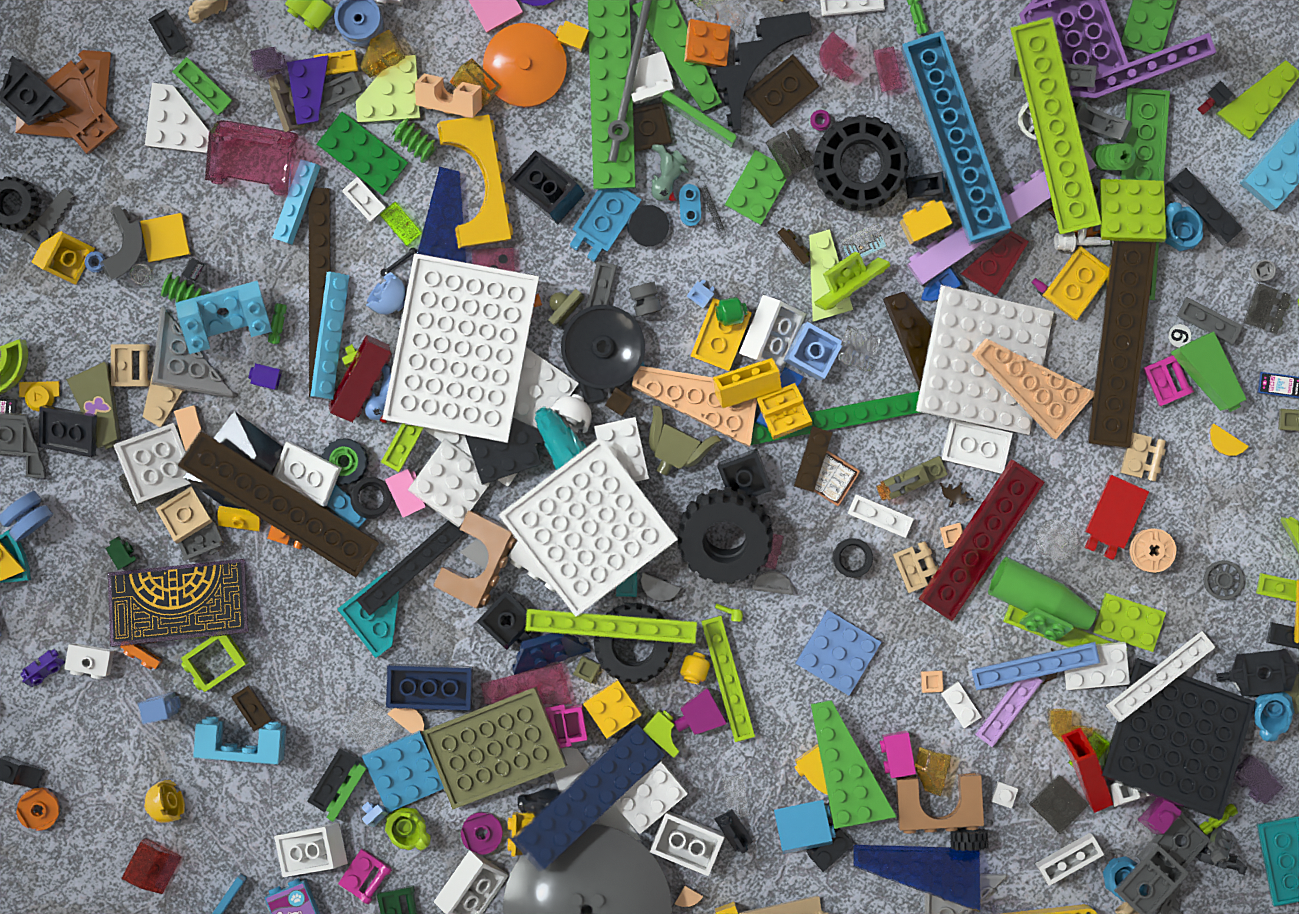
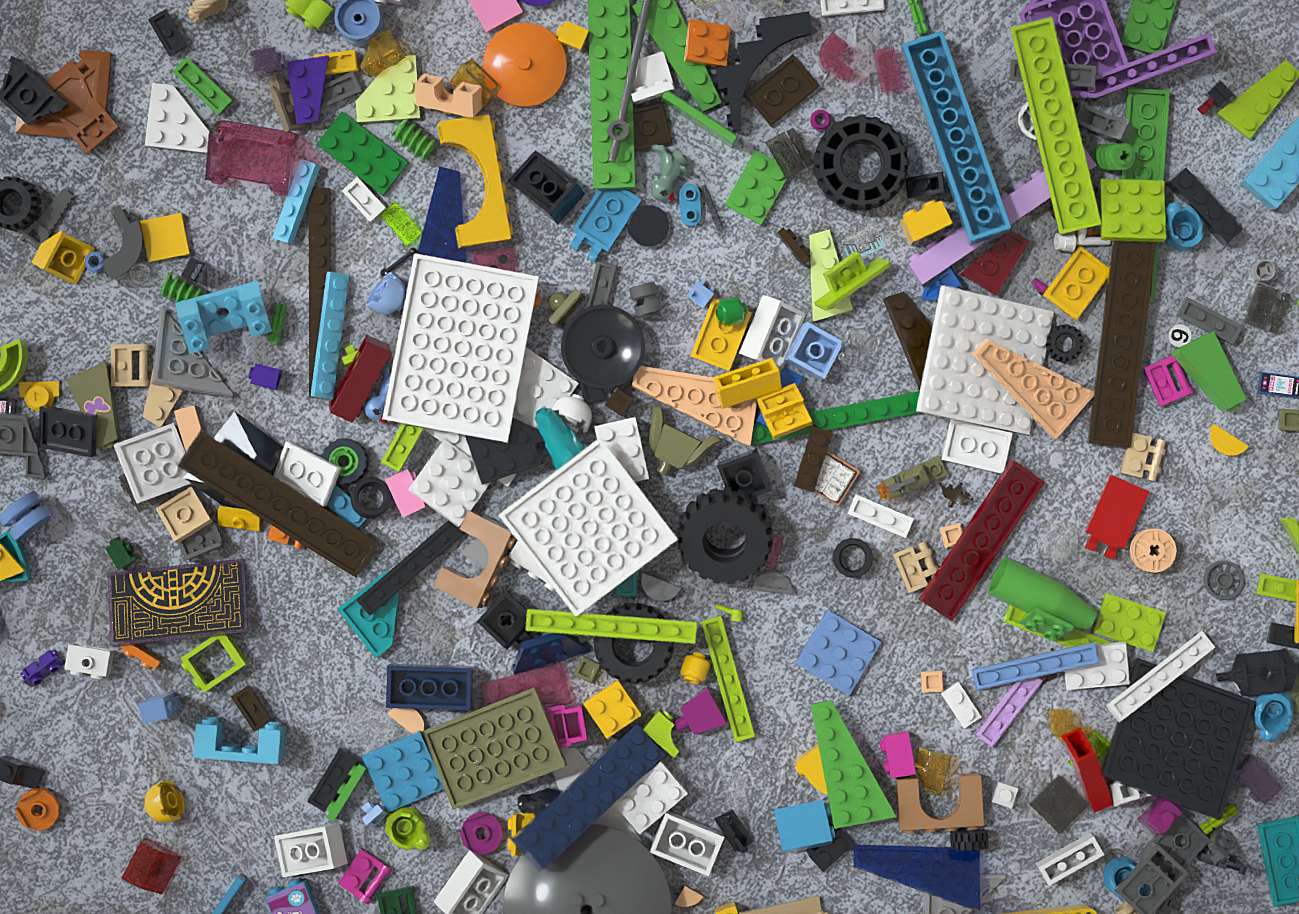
(1077, 343): none -> black tyre

